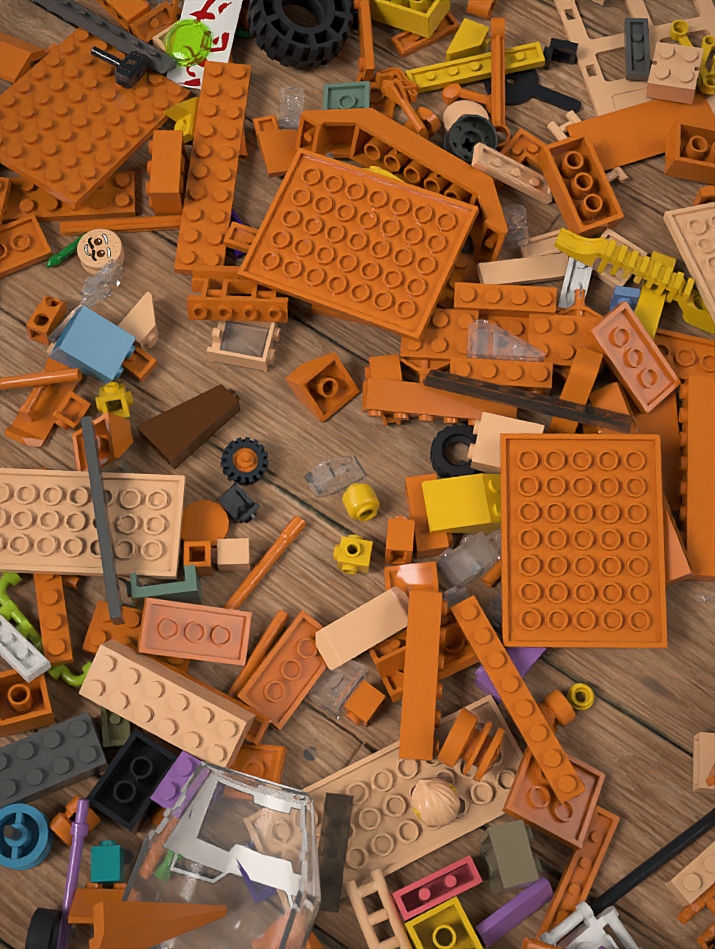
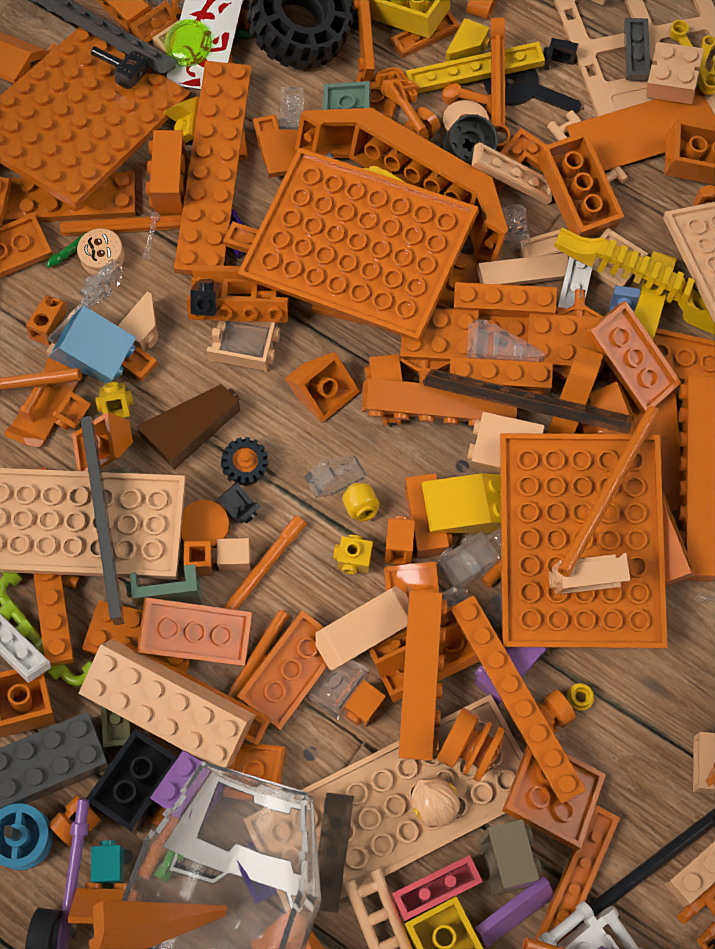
(154, 217): none -> clear hinge
(204, 297): none -> black bracket
(443, 440): black tyre -> none
(591, 574): none -> light nougat window
(608, 492): none -> orange piece

